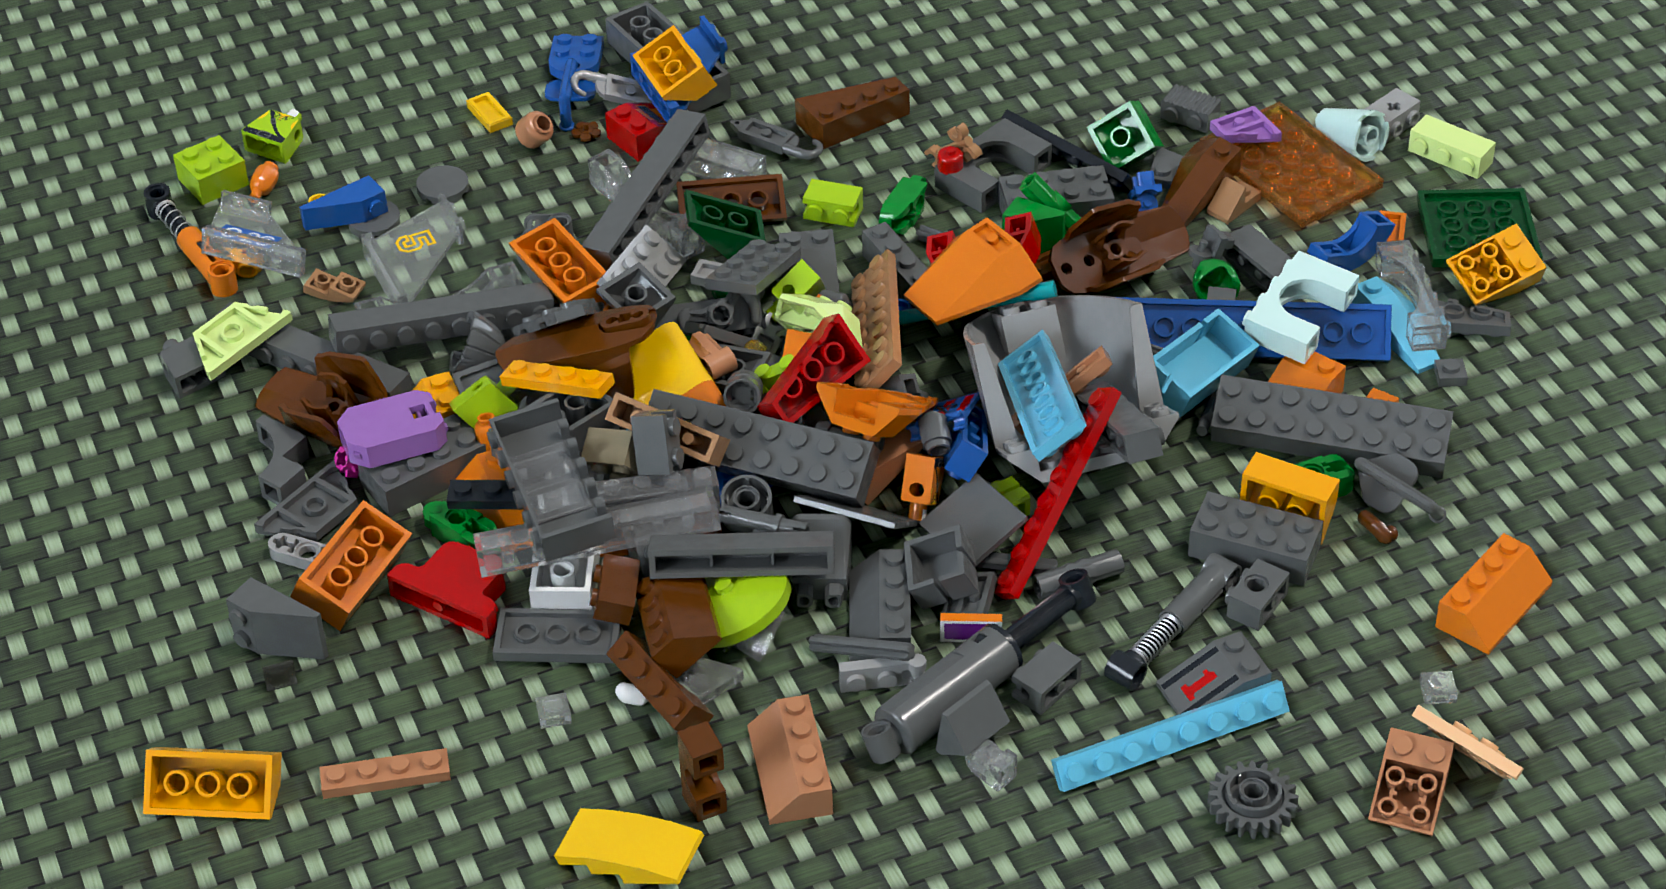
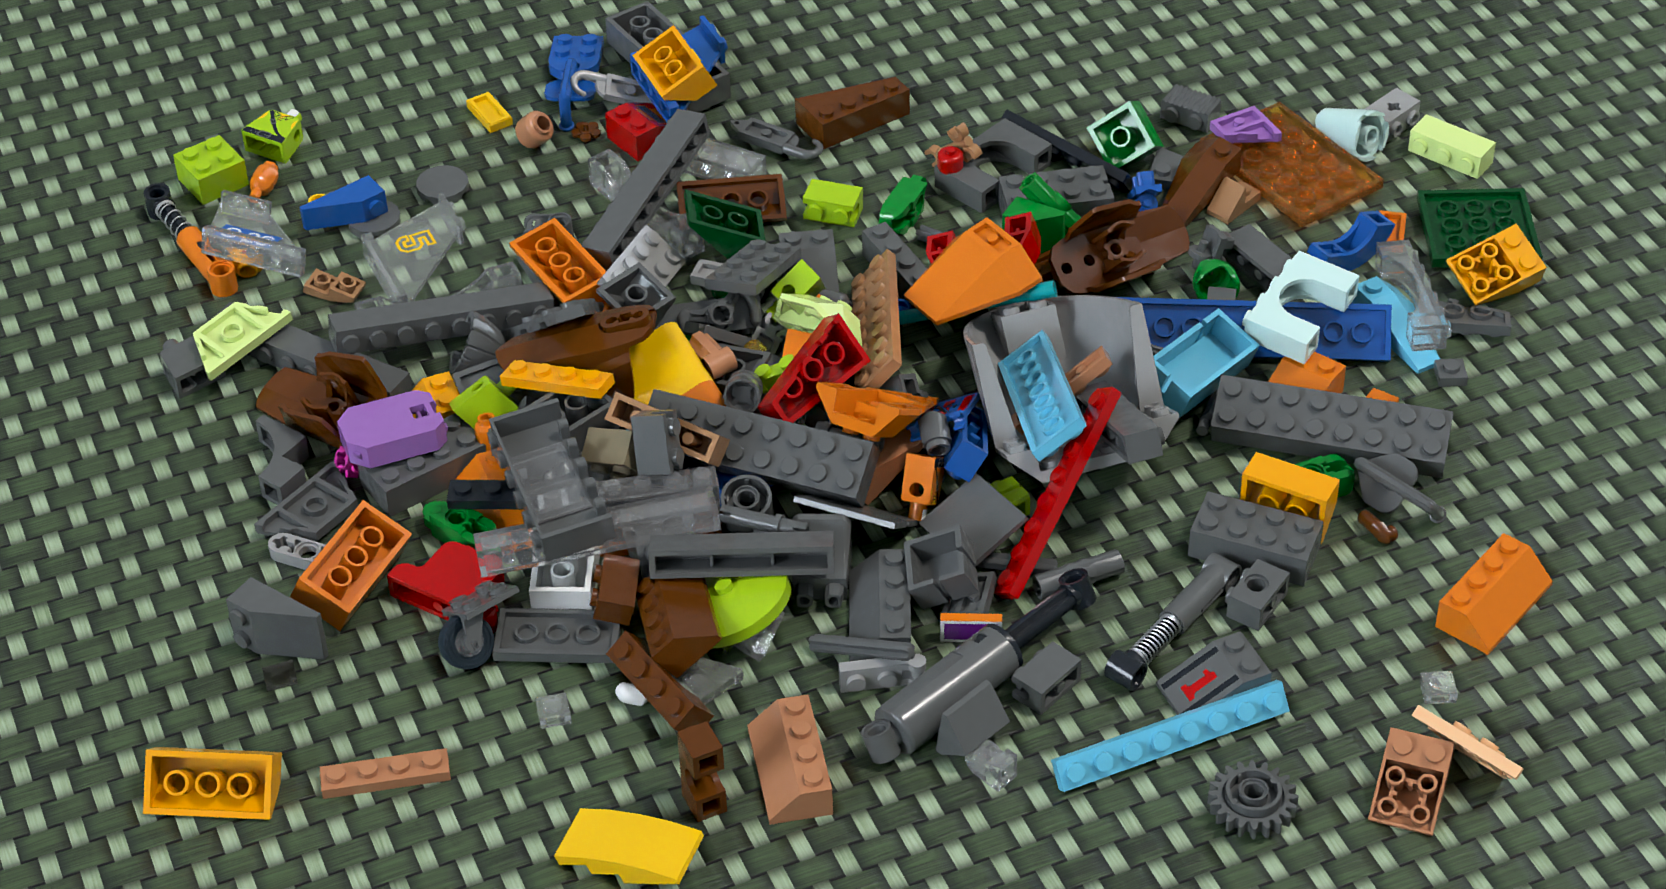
(466, 637): none -> plate

